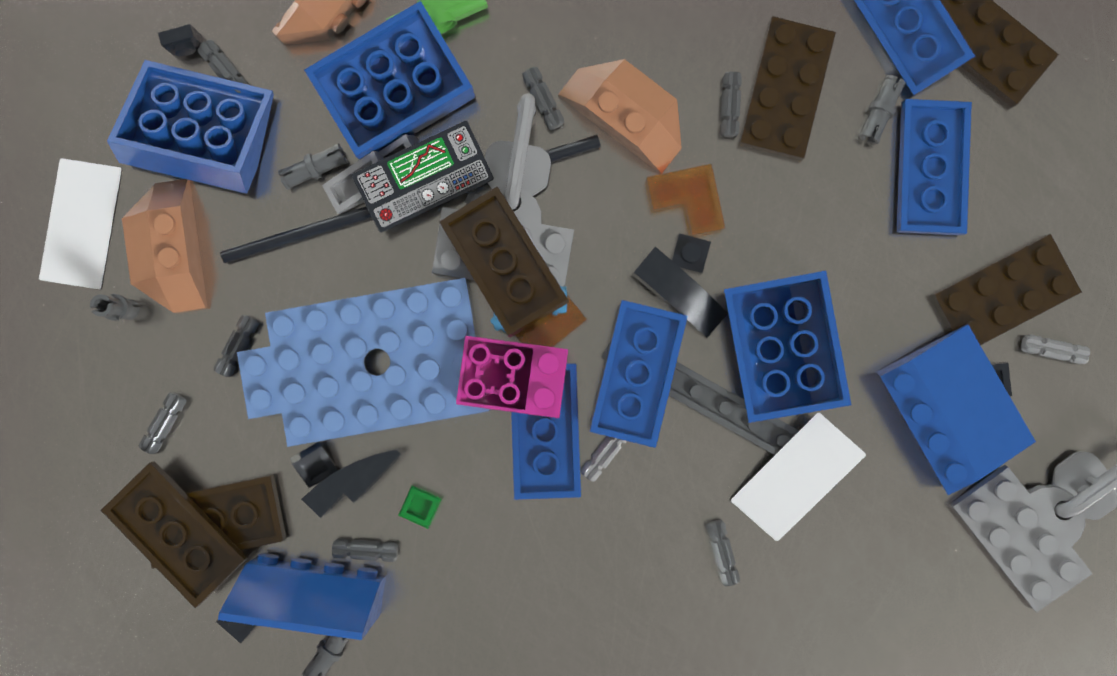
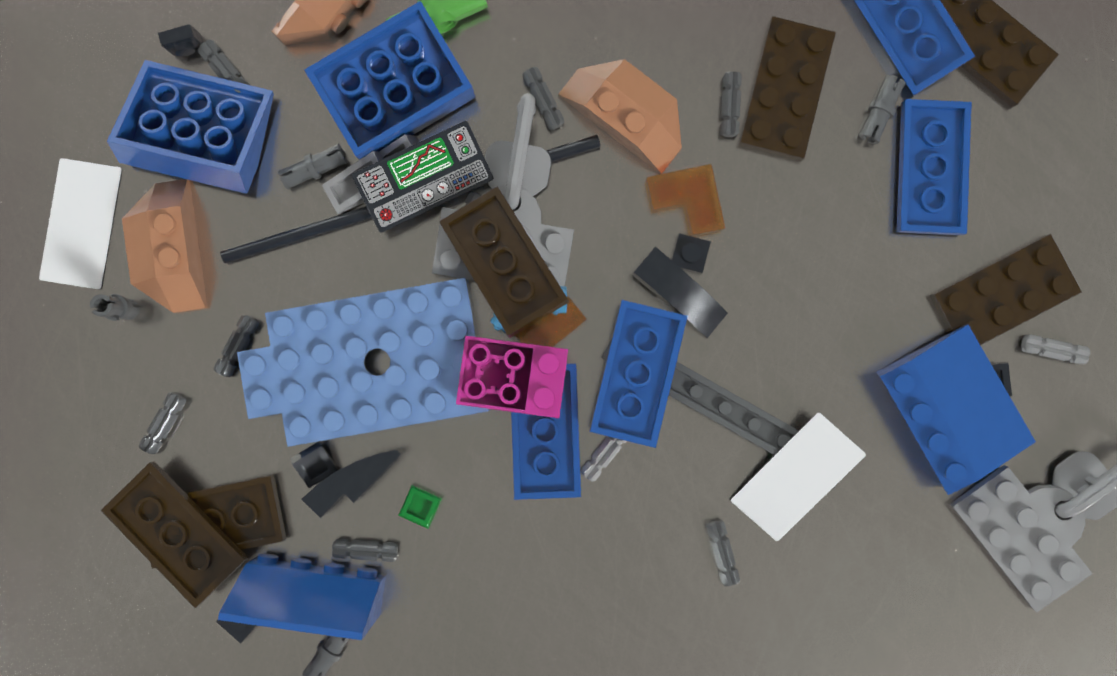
(787, 347): blue slope -> none

